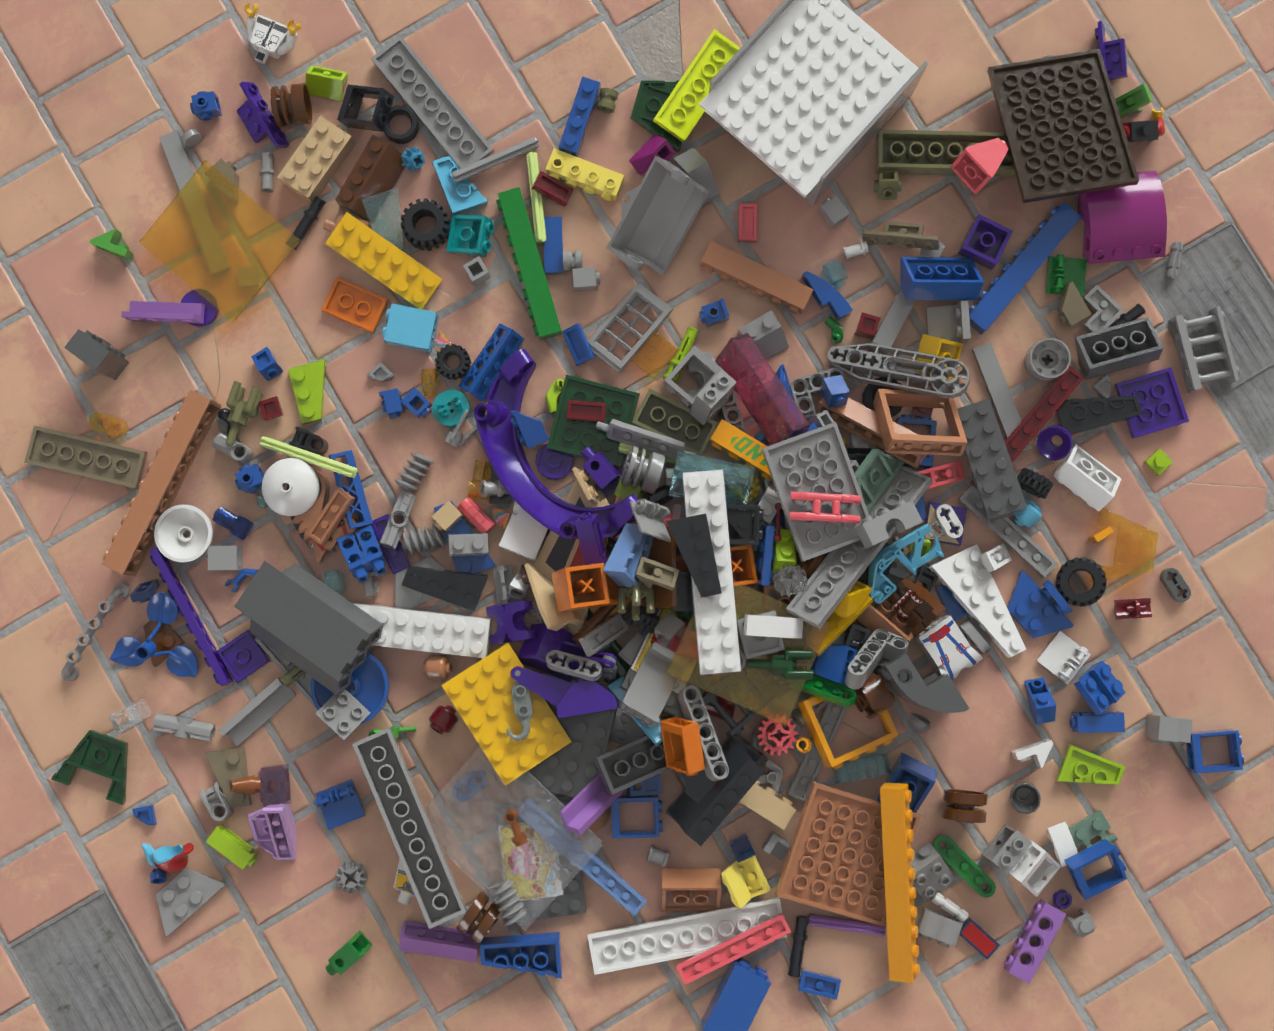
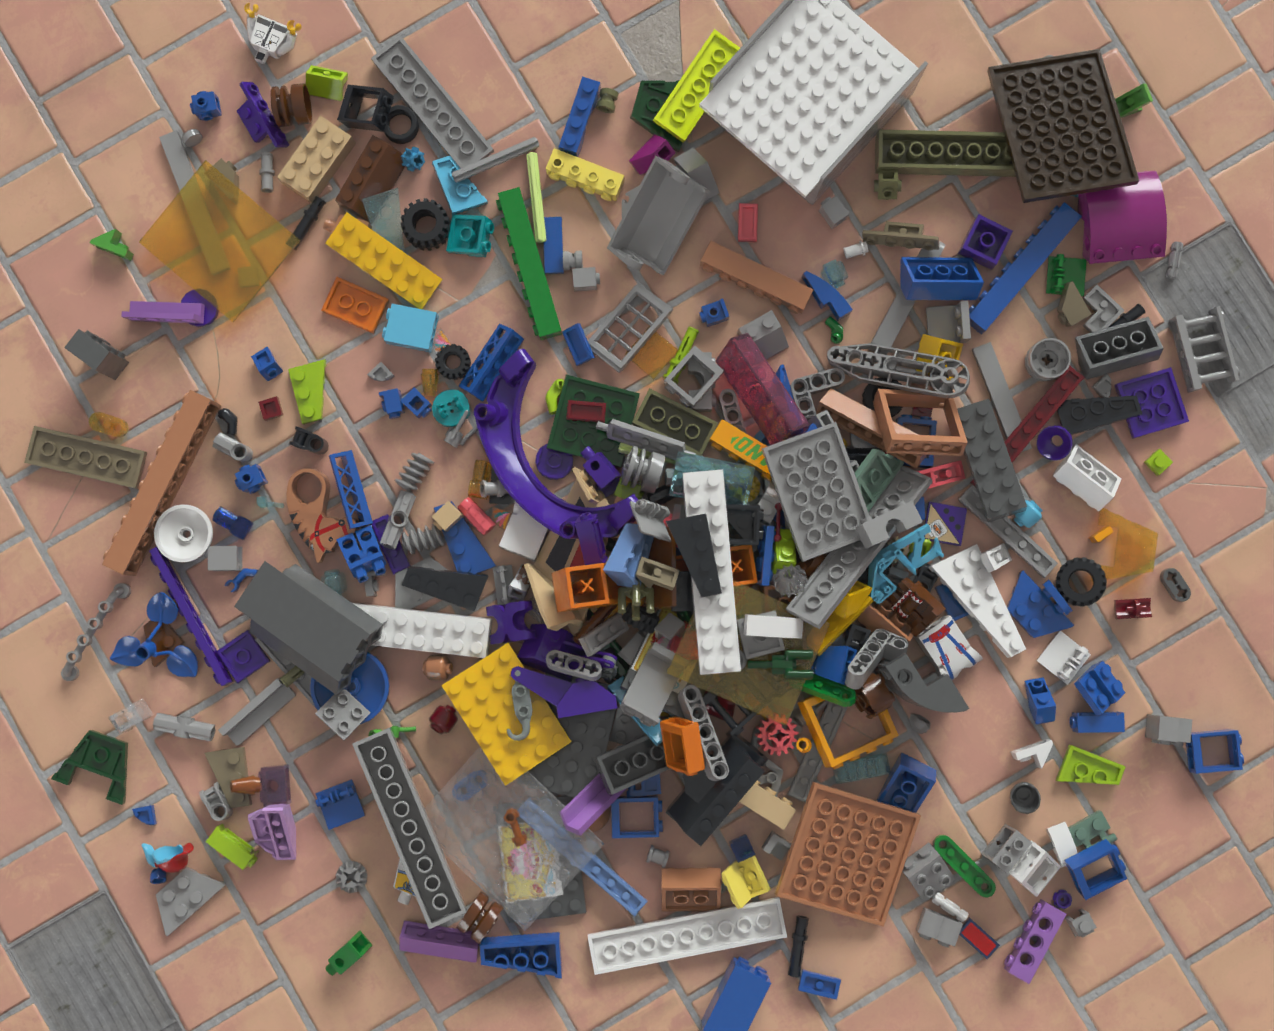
(145, 591): dark blue plate -> none
(241, 410): olive plant -> none
(302, 491): white dish -> none
(309, 457): yellowish green axle -> none
(331, 516): nougat tile -> none
(467, 545): light grey brick -> none
(476, 271): light grey brick -> none
(508, 900): light grey piece -> none
(530, 429): blue slope -> none
(552, 188): dark red tile -> none
(711, 399): light grey window -> none
(733, 948): coral plate -> none
(817, 498): coral piece -> none
(834, 391): blue brick -> none
(846, 925): medium lavender axle -> none
(867, 326): dark red panel -> none
(899, 882): light orange brick -> none
(952, 518): white beam -> none
(964, 808): reddish brown wheel -> none
(974, 637): light grey beam -> none
(979, 163): coral slope -> none
(1034, 483): black tyre -> none
(1113, 54): dark purple bracket -> none
(1145, 130): black torso -> none

